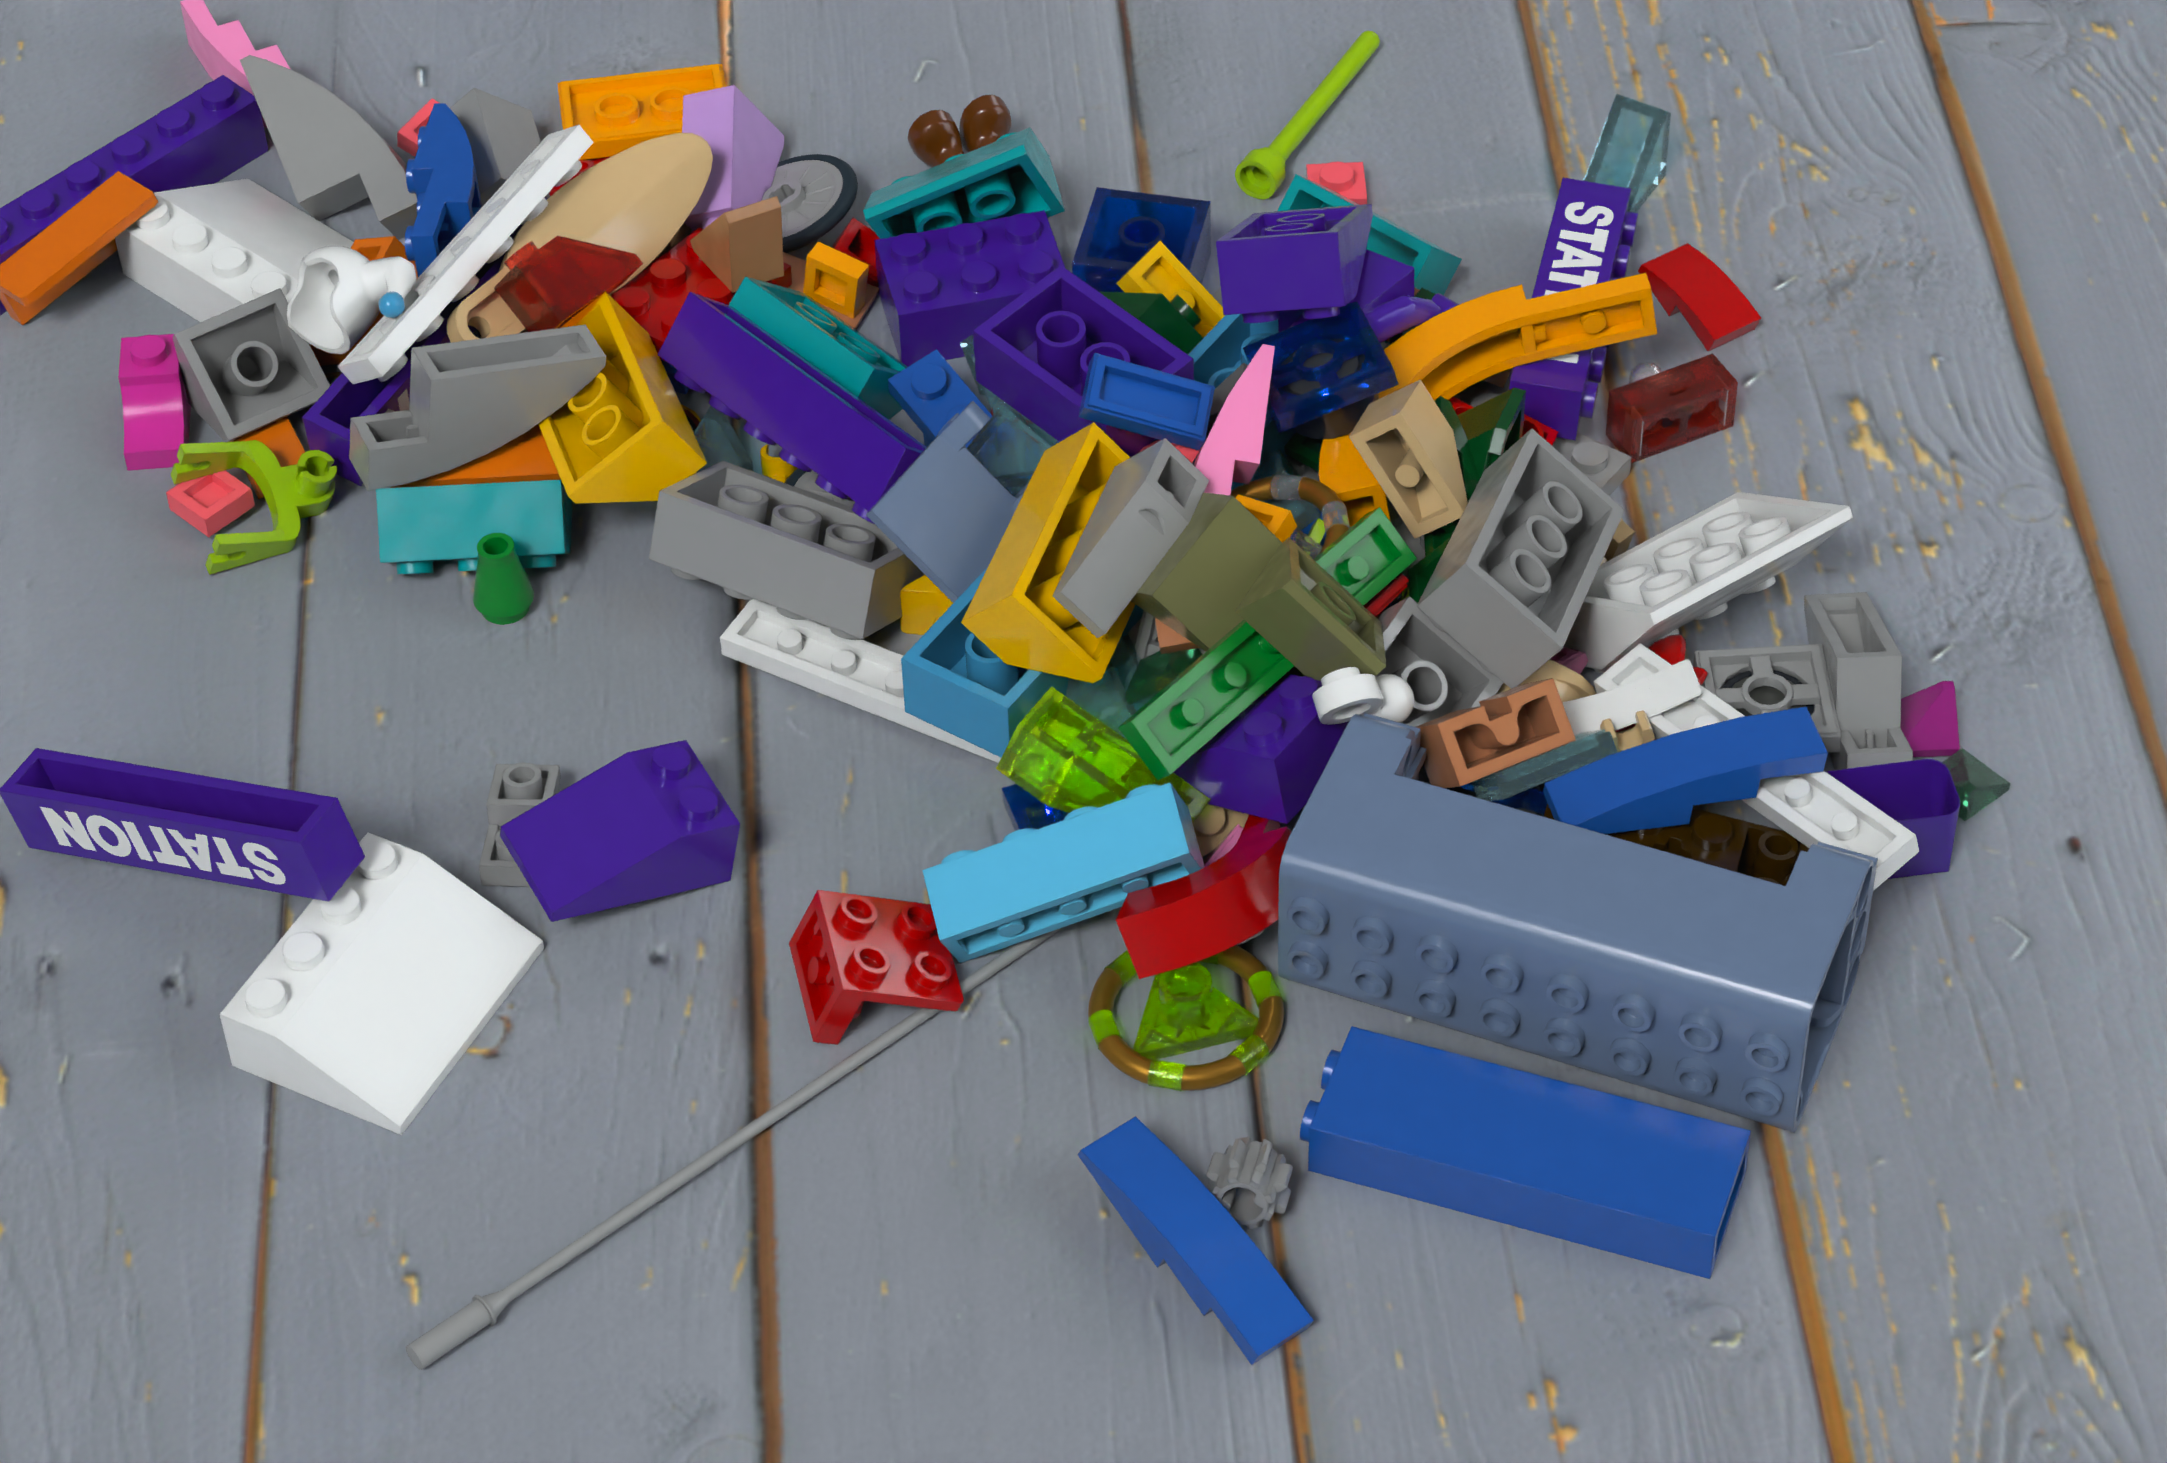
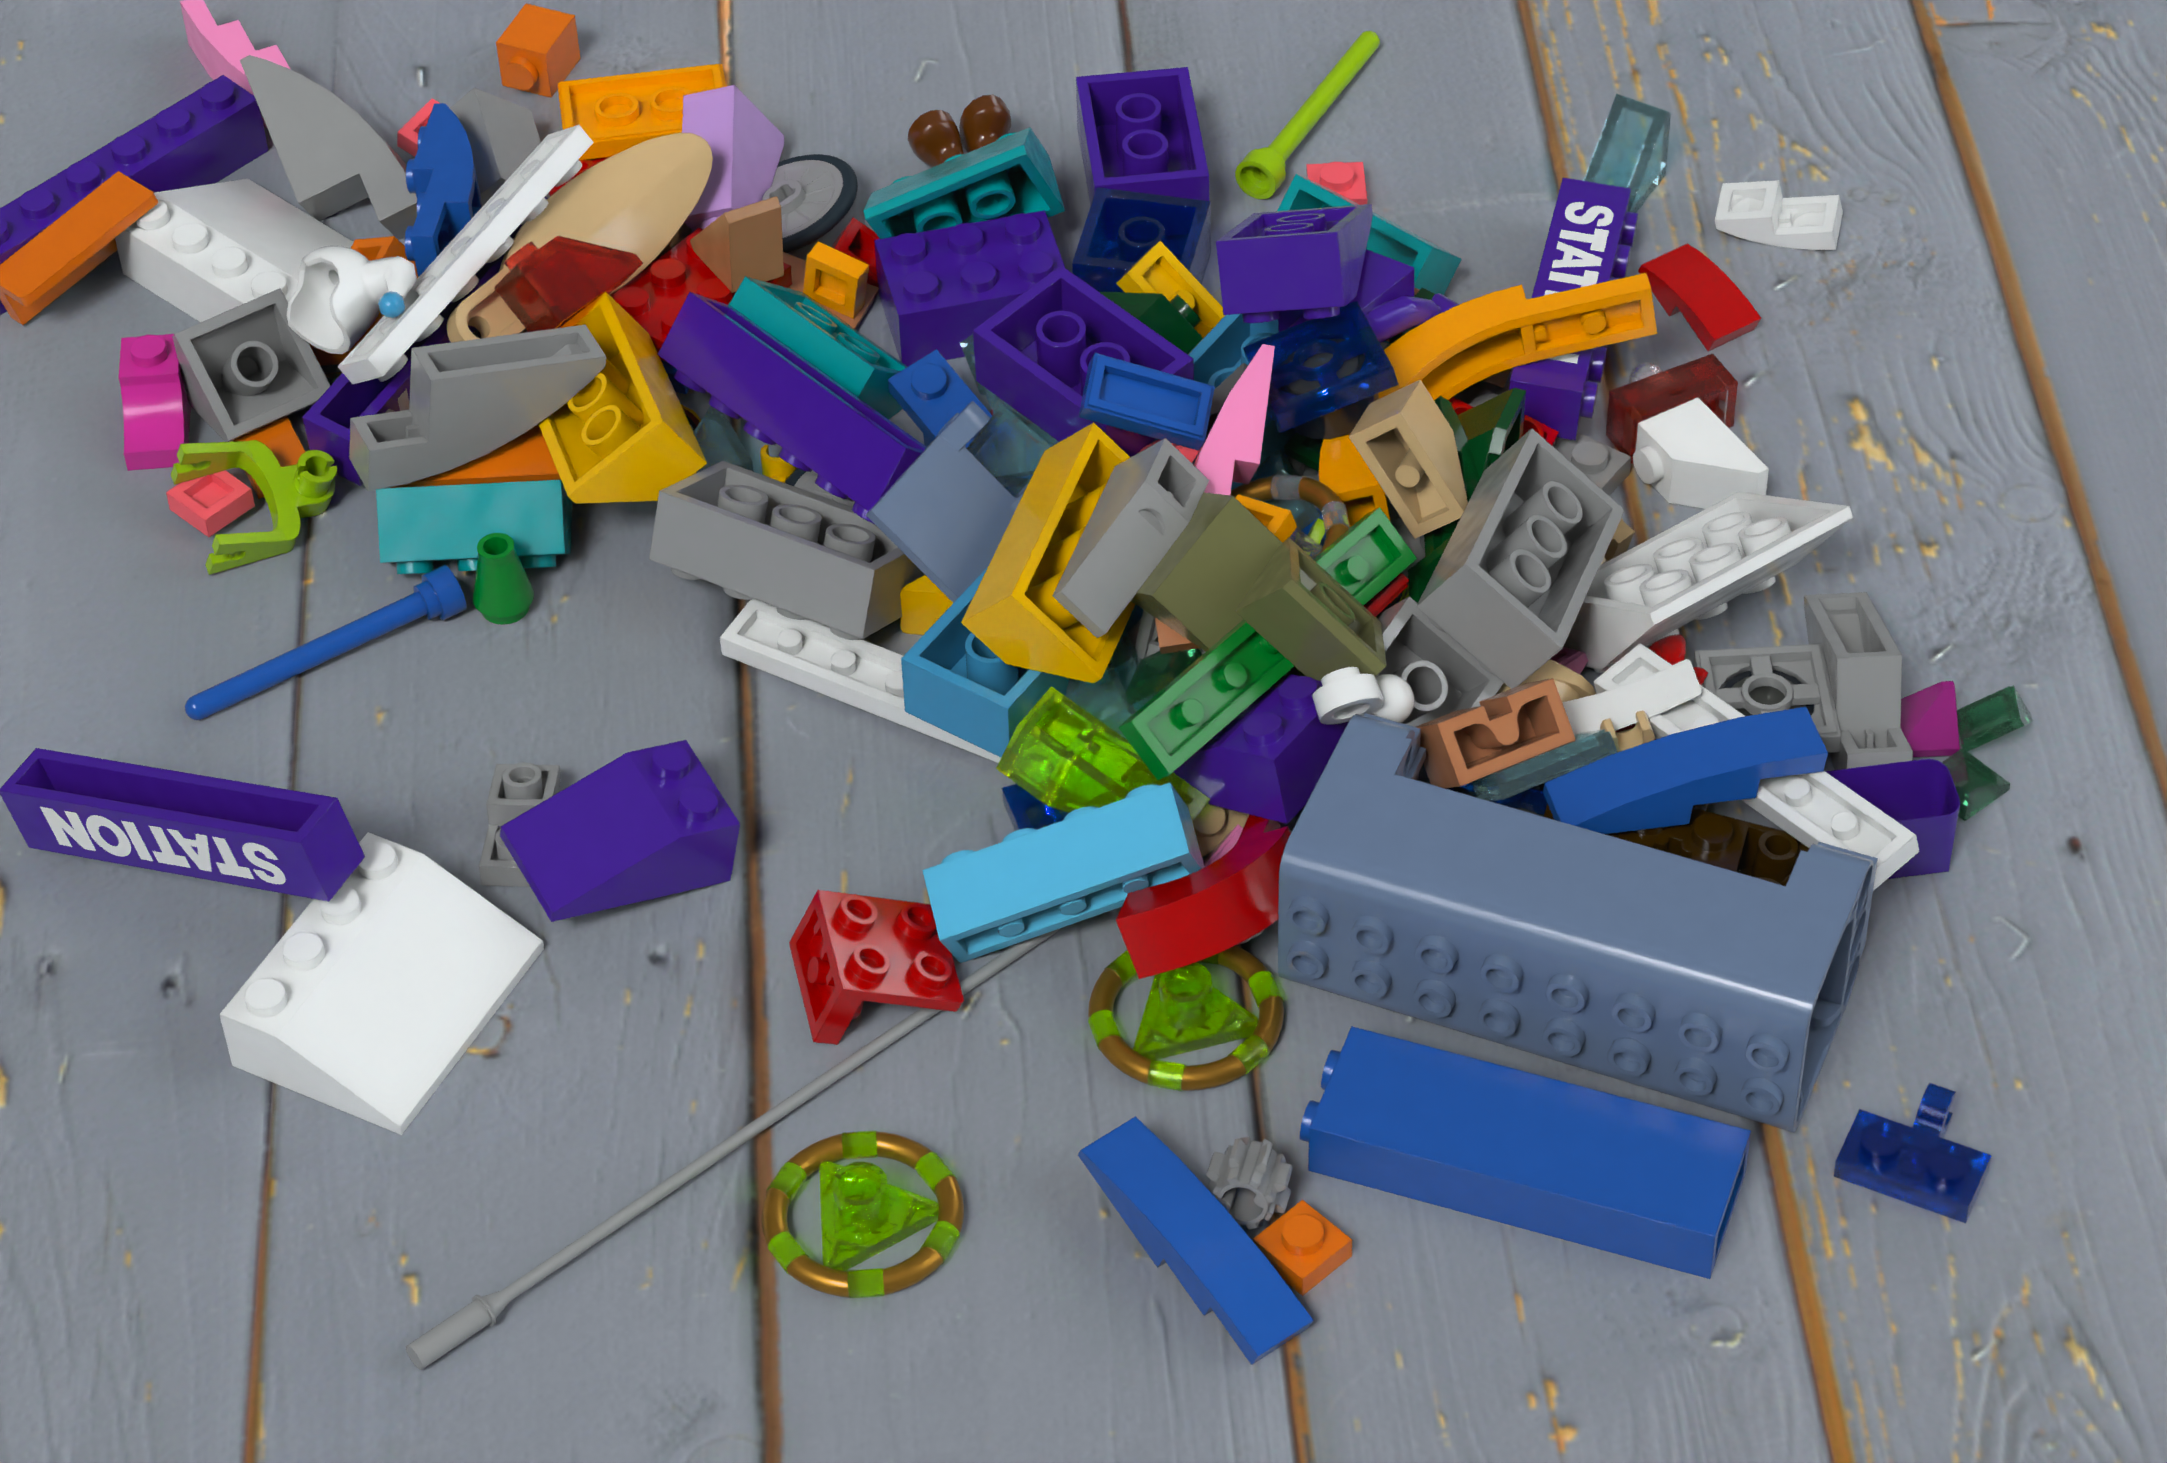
(434, 597): none -> blue piece
(538, 50): none -> orange brick
(864, 1214): none -> clear neon green piece
(1141, 133): none -> dark purple brick
(1304, 1247): none -> orange plate
(1695, 457): none -> white slope
(1763, 216): none -> white slope
(1915, 1160): none -> clear blue plate
(1991, 718): none -> clear green slope

